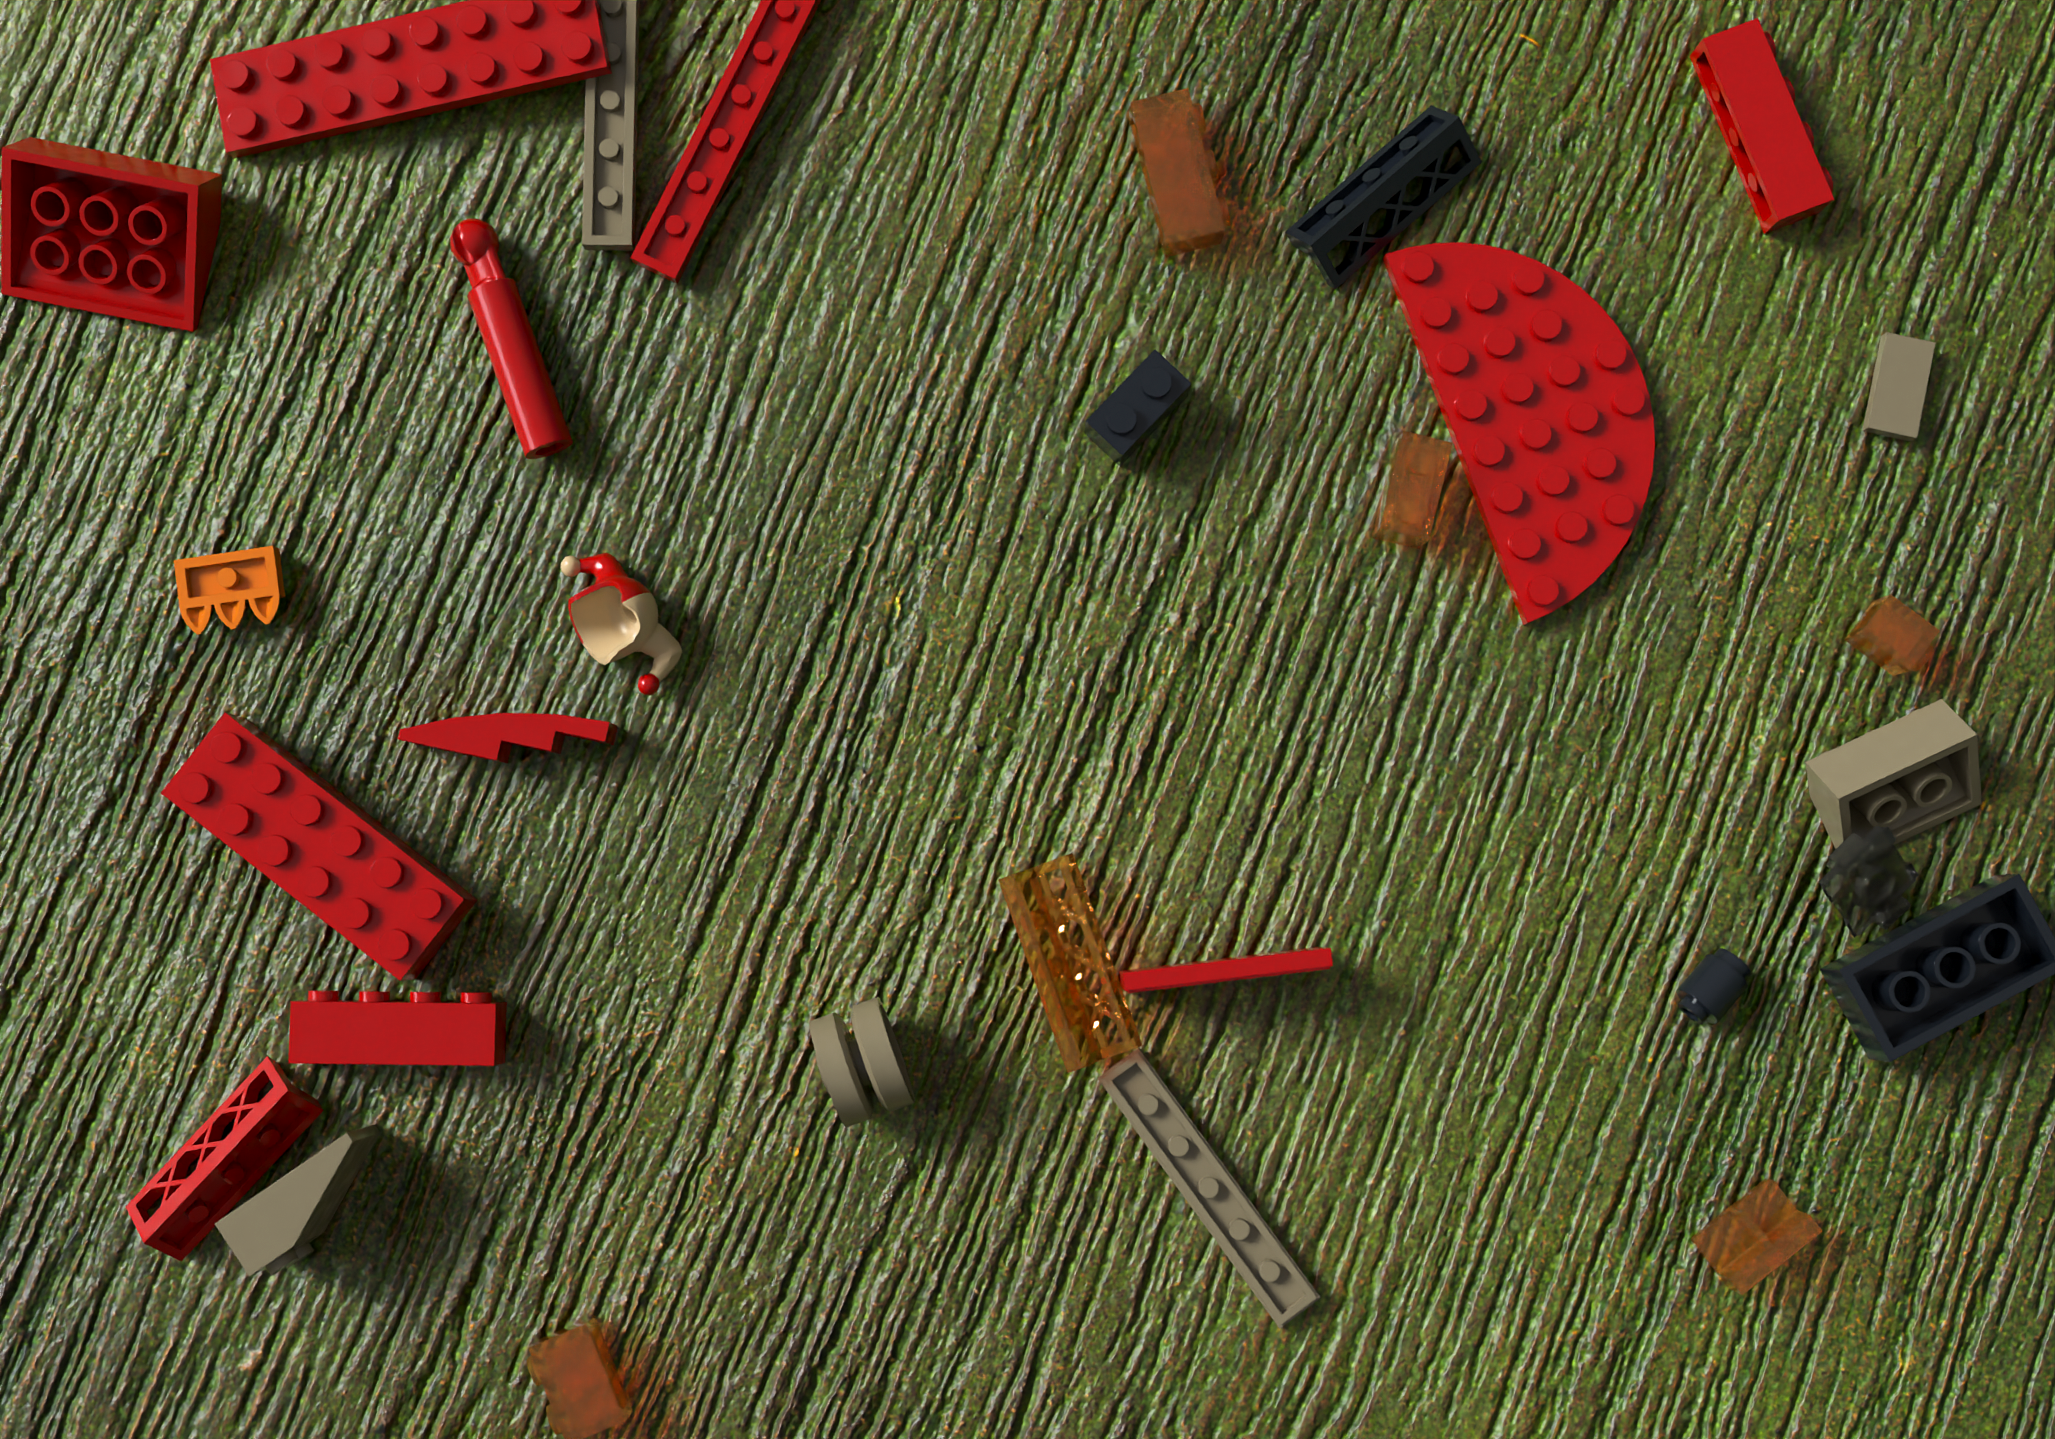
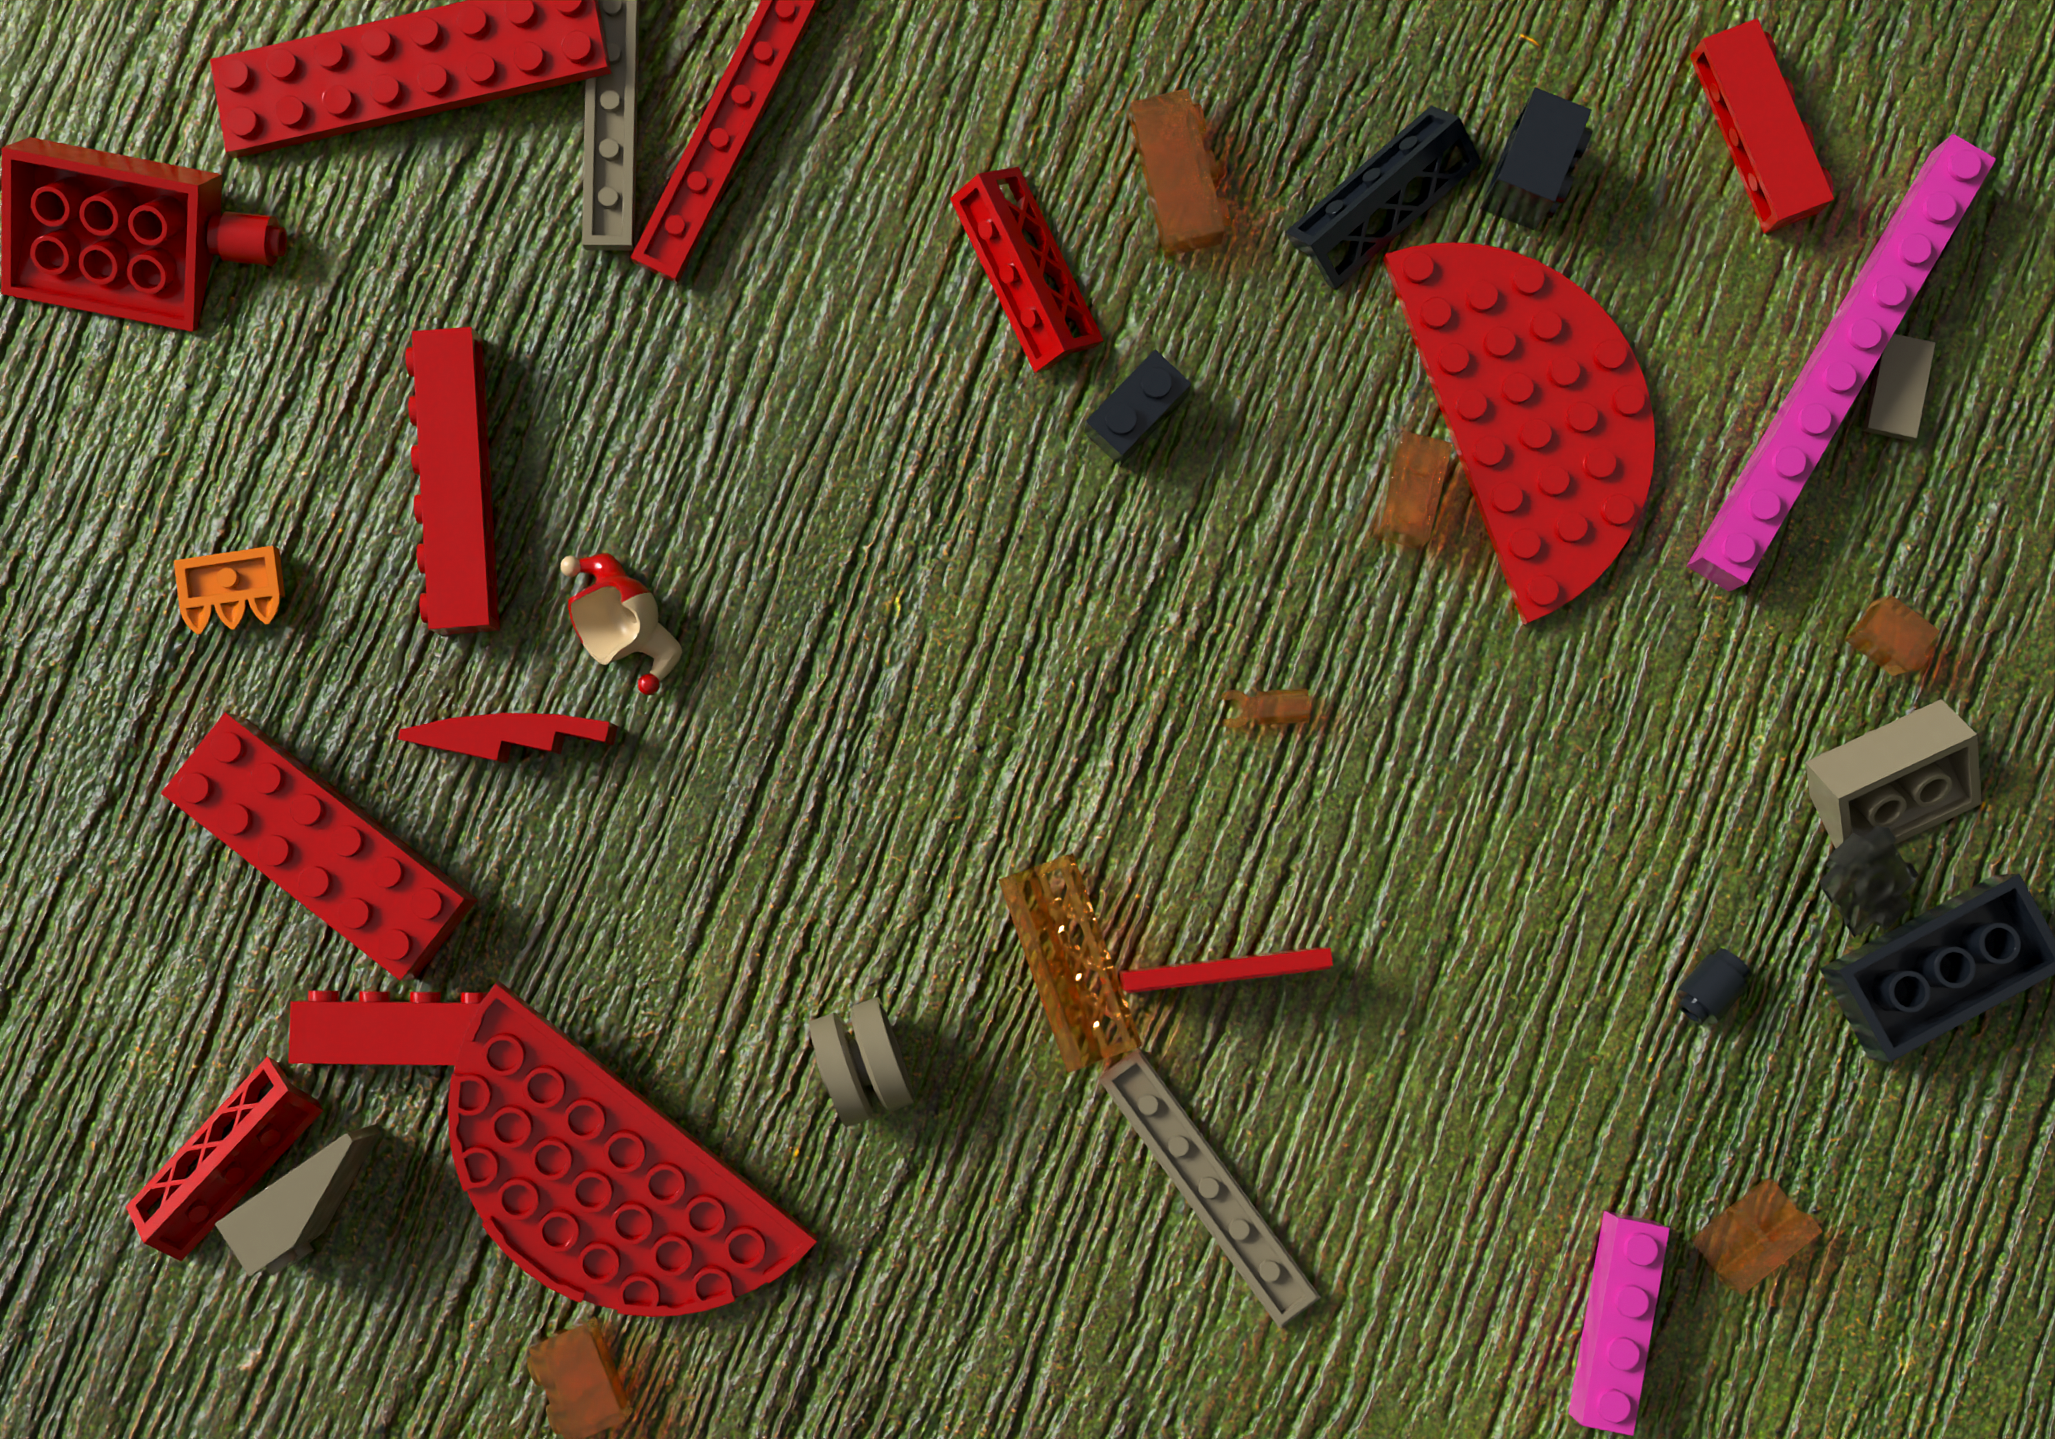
(246, 238): none -> red brick
(453, 481): none -> red brick
(510, 342): red piece -> none
(599, 1182): none -> red plate
(1018, 267): none -> red fence
(1269, 707): none -> clear orange bar
(1538, 160): none -> black brick
(1618, 1323): none -> dark pink brick
(1841, 363): none -> dark pink brick

